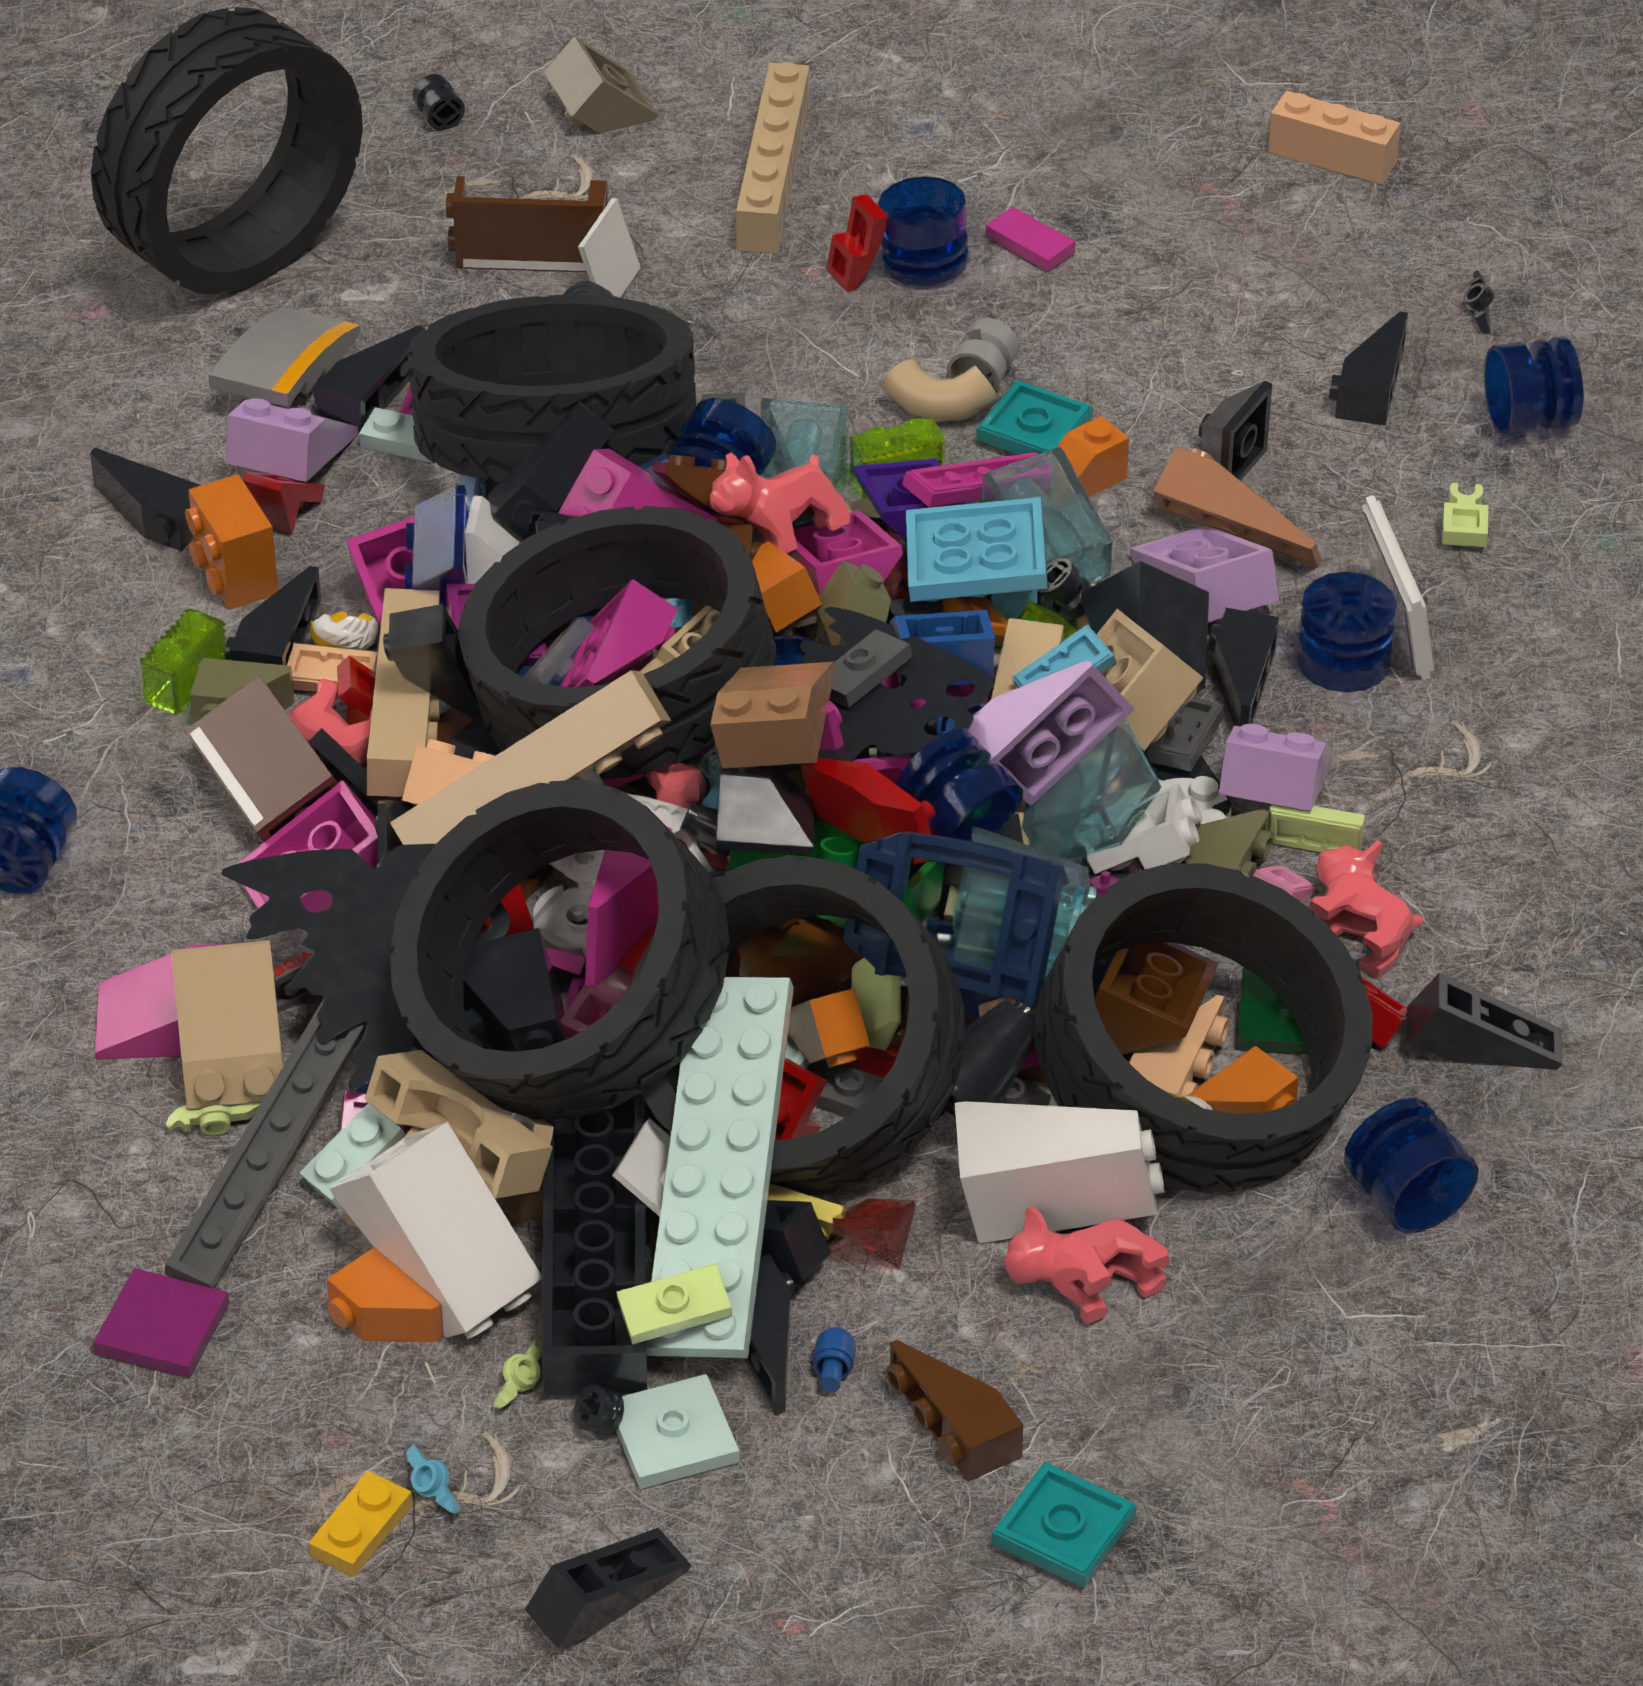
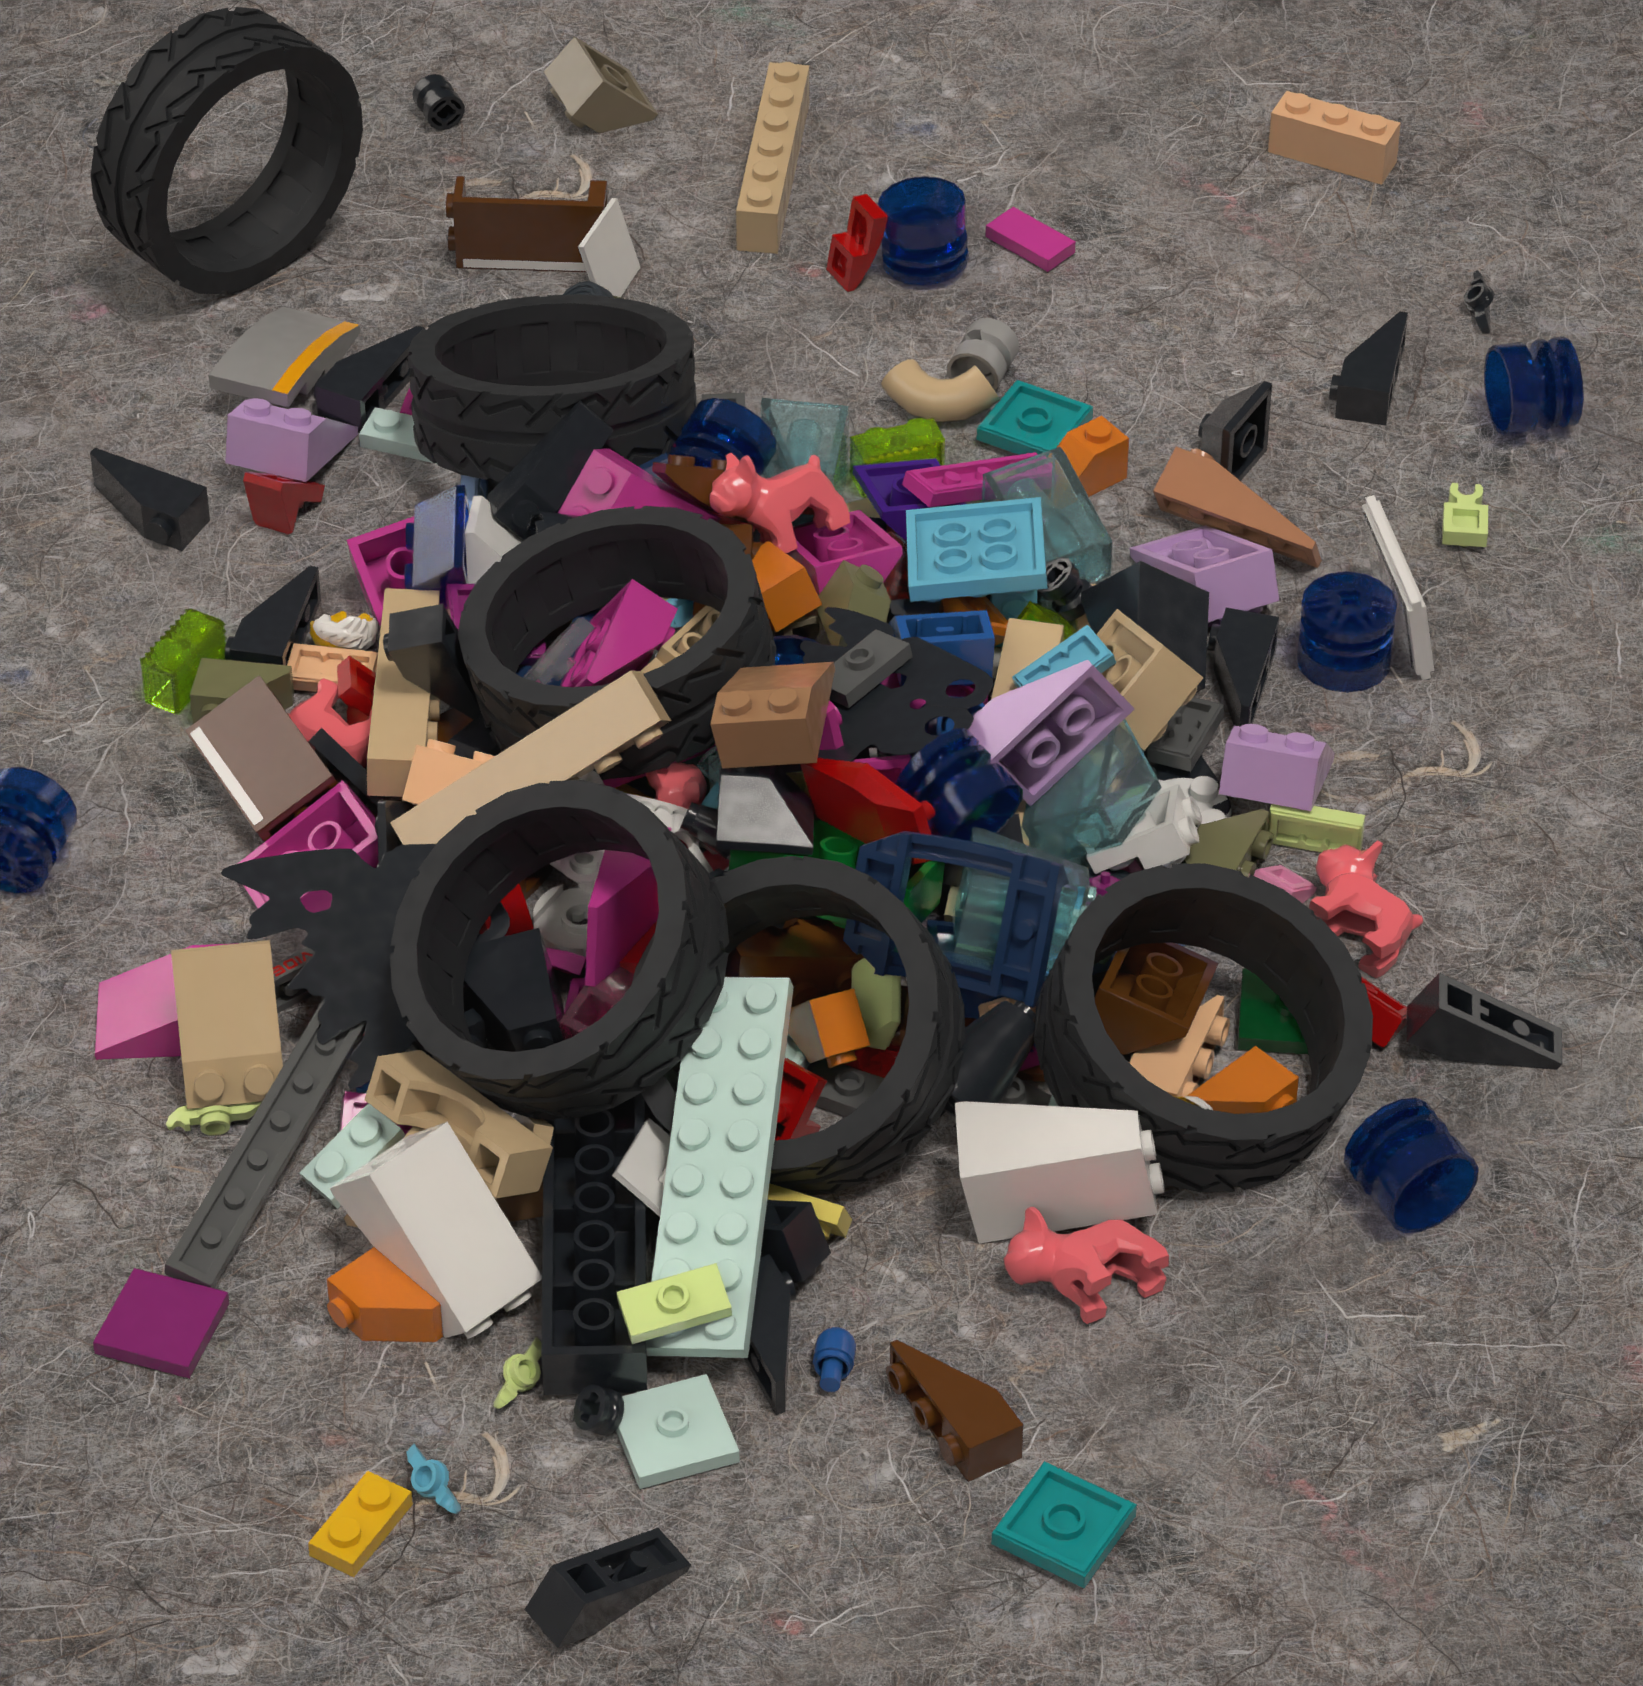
(232, 542): orange brick -> none
(879, 1226): clear red slope -> none

